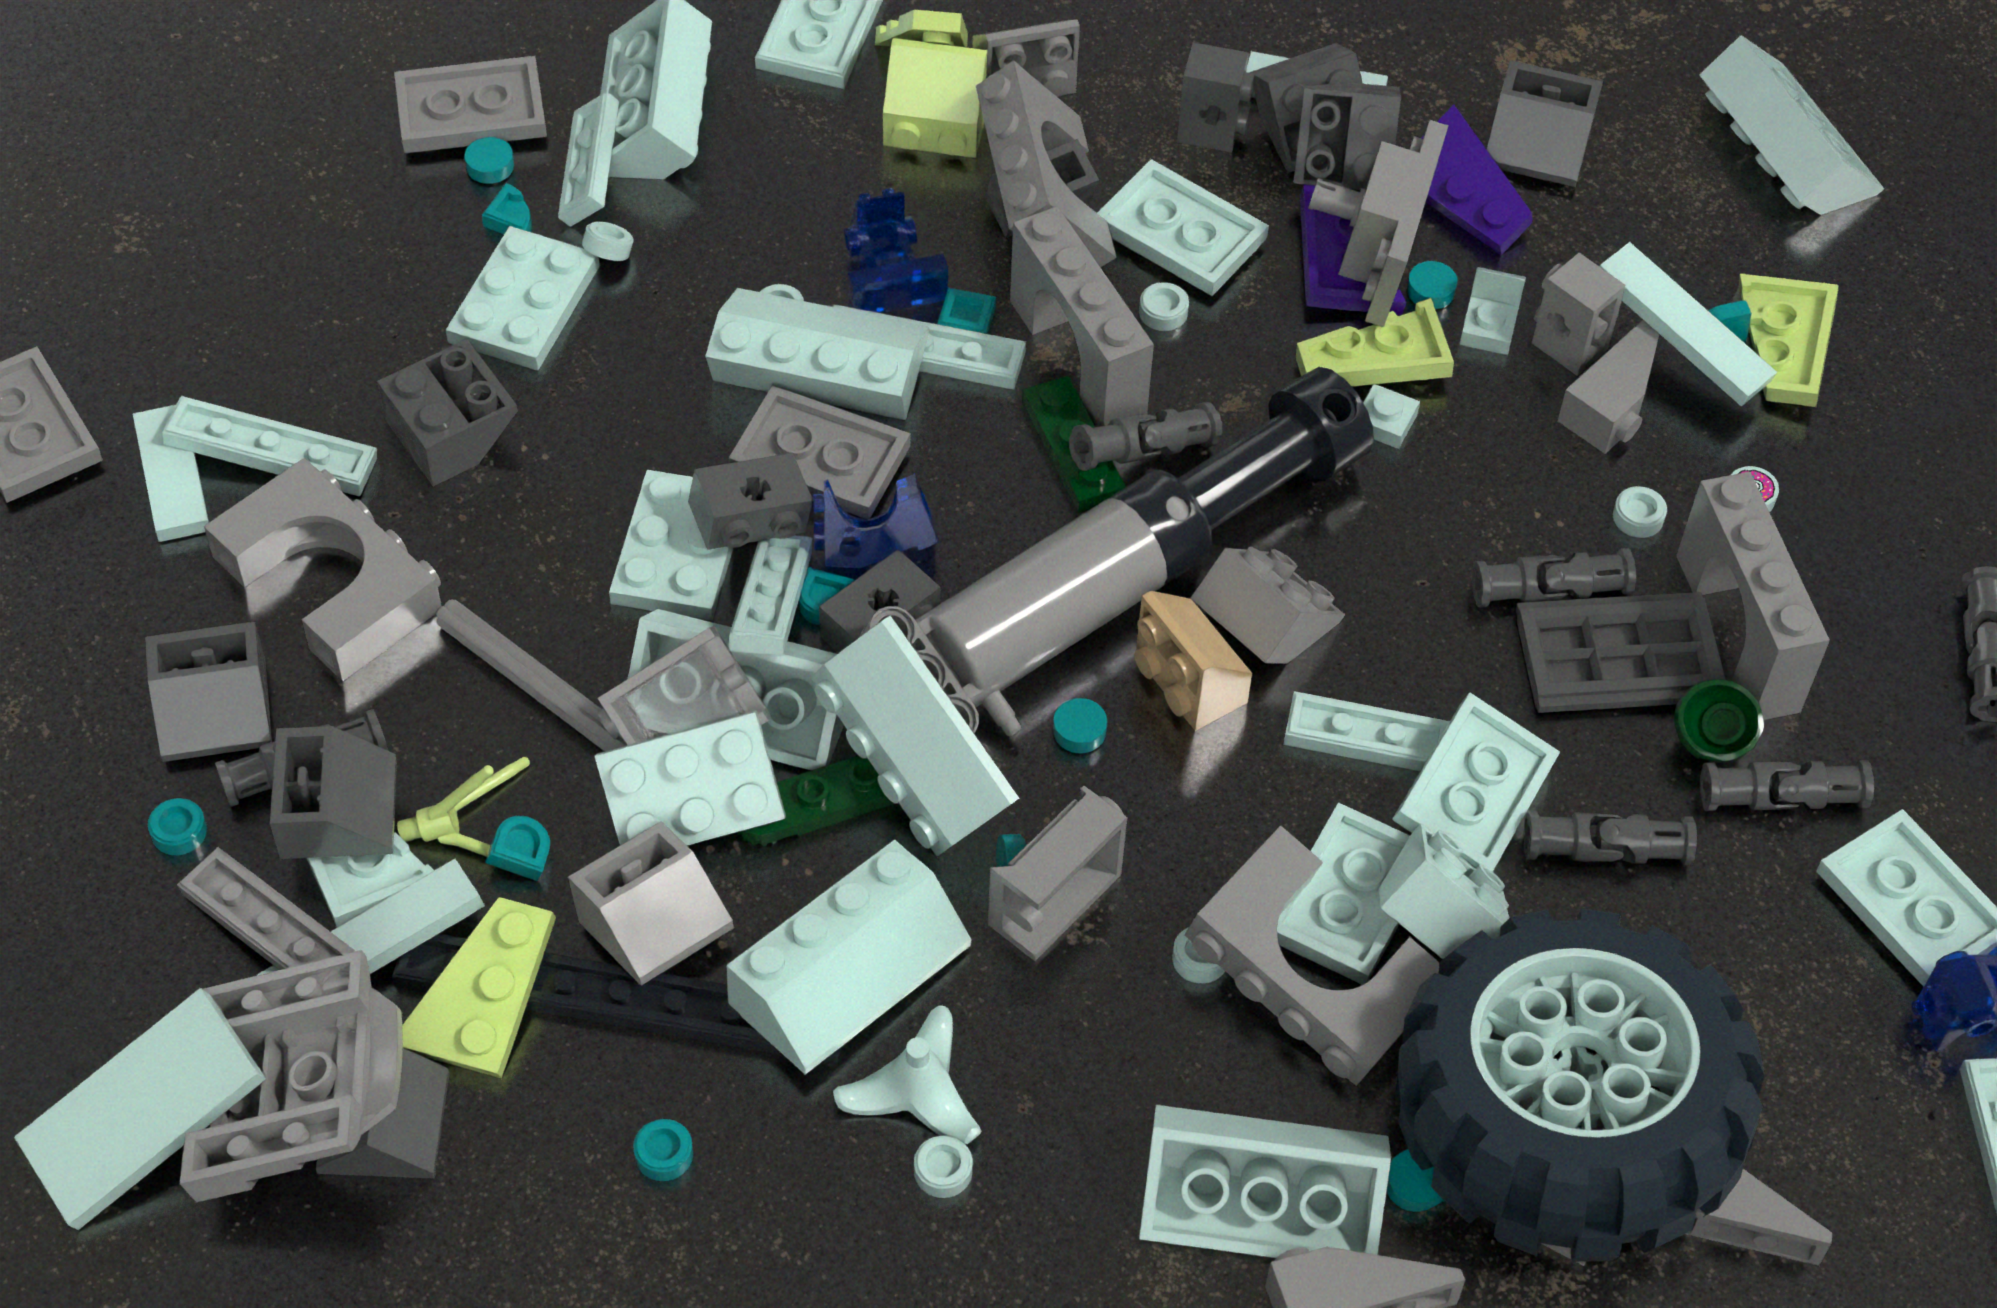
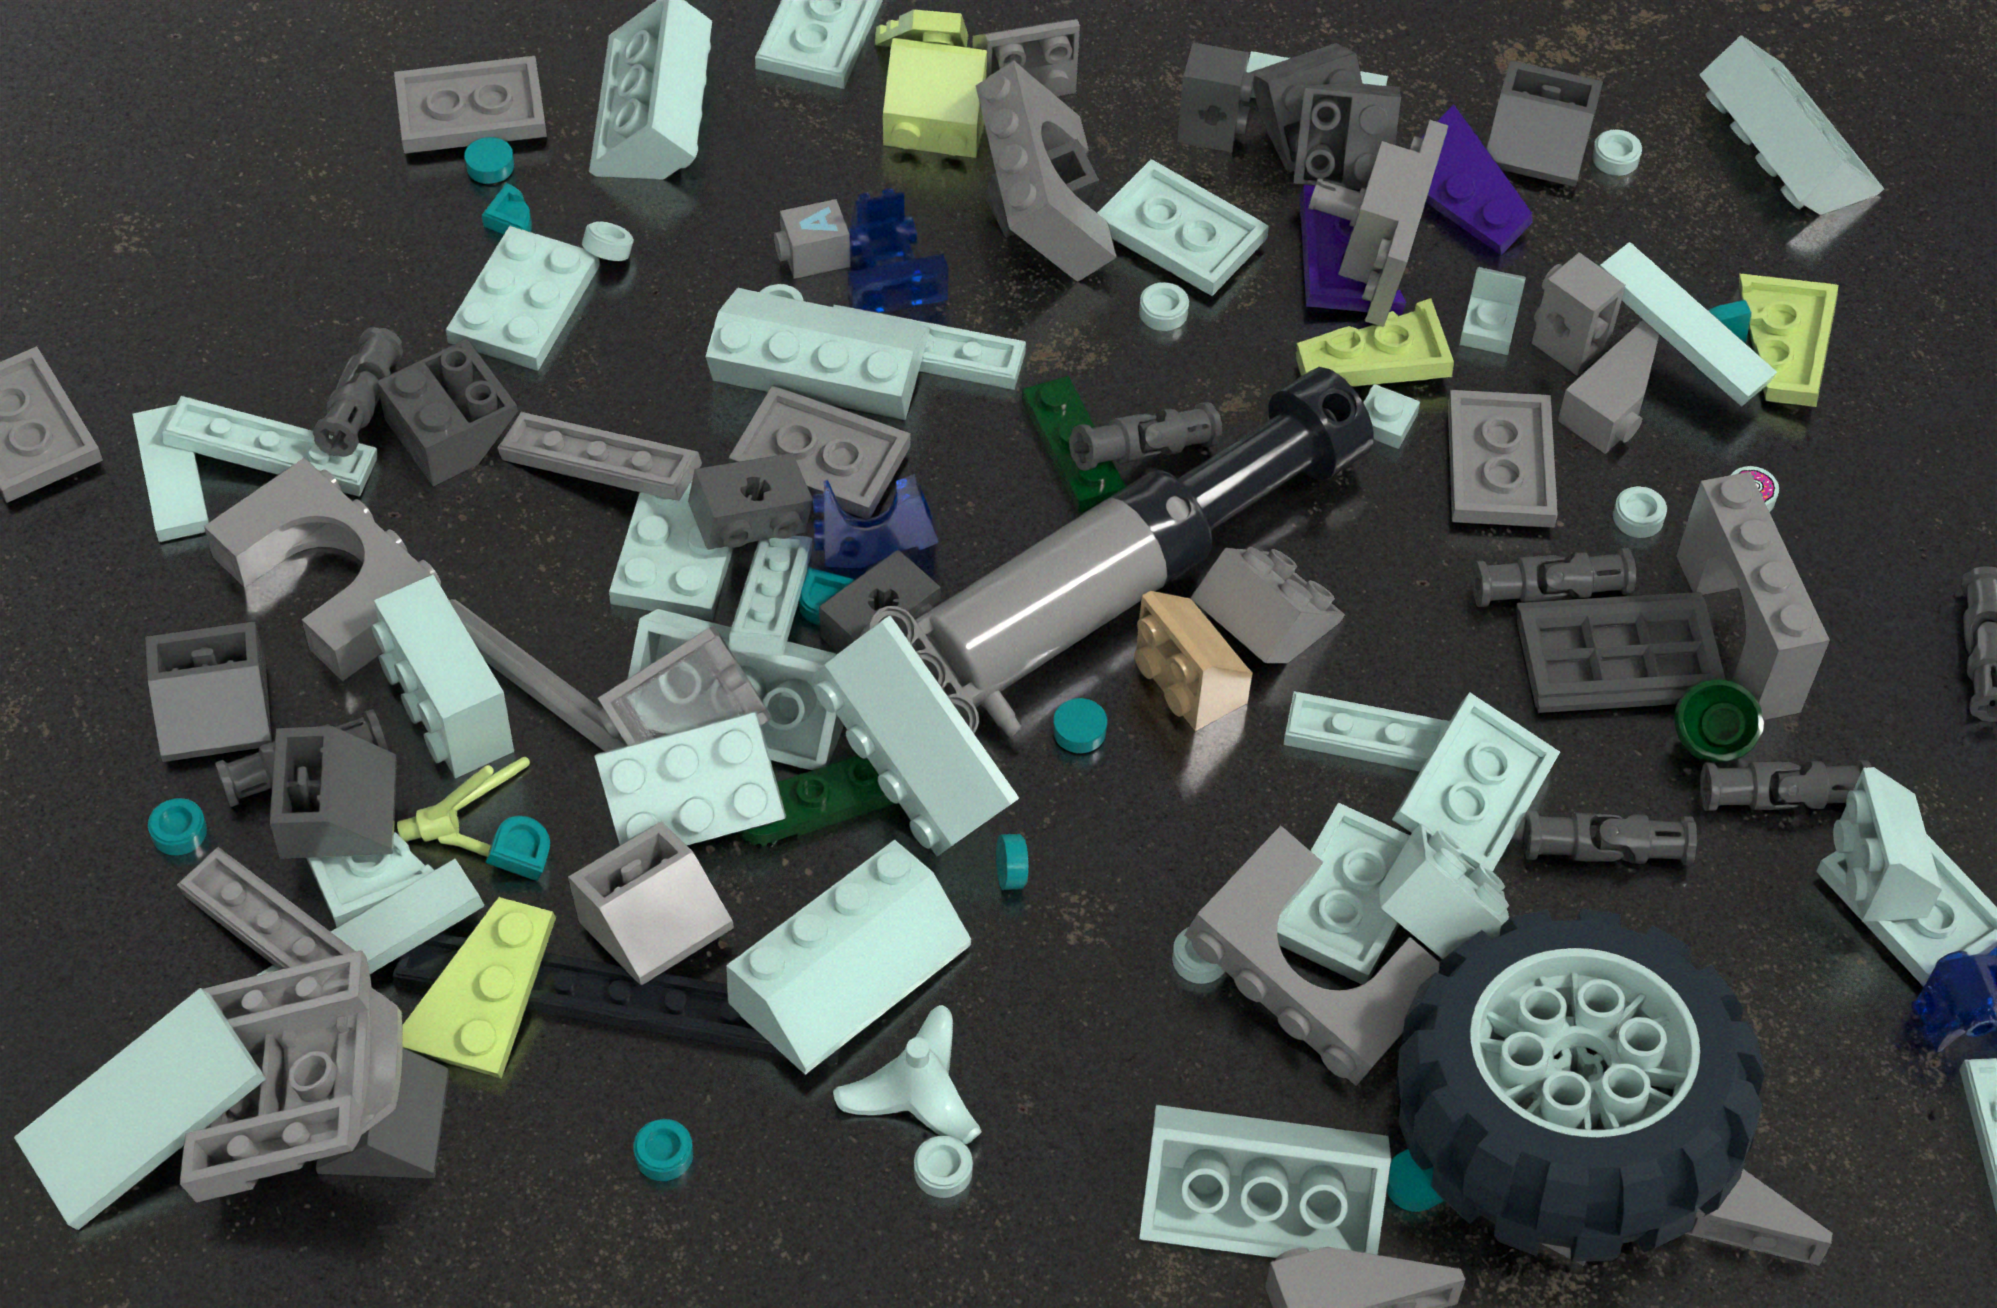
(357, 392): none -> dark grey piece
(442, 677): none -> light aqua brick
(588, 159): light aqua tile -> none
(600, 456): none -> light grey tile
(813, 239): none -> light grey brick
(967, 310): teal tile -> none
(1058, 874): light grey window -> none
(1061, 282): light grey arch -> none
(1432, 281): teal tile -> none
(1502, 458): none -> light grey plate
(1616, 152): none -> light aqua tile
(1886, 851): none -> light aqua slope

